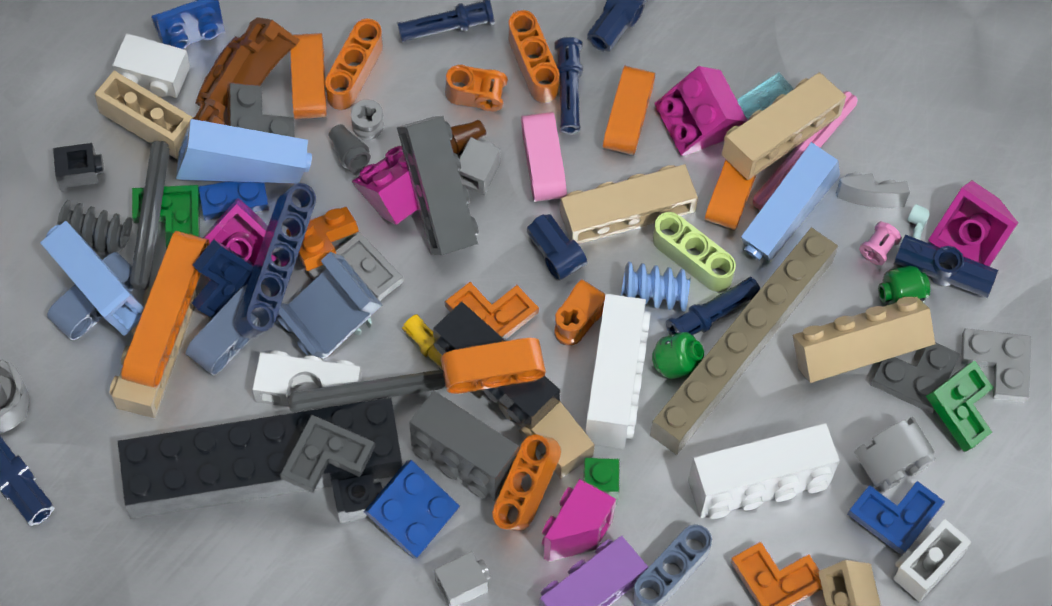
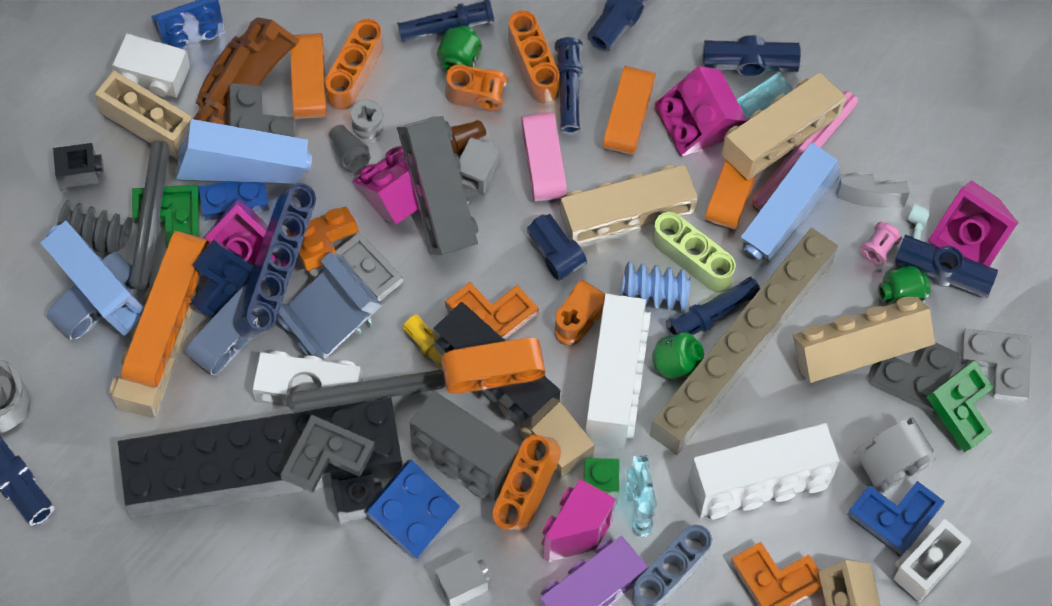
(459, 47): none -> green head
(641, 491): none -> clear light blue plate
(751, 55): none -> dark blue piece

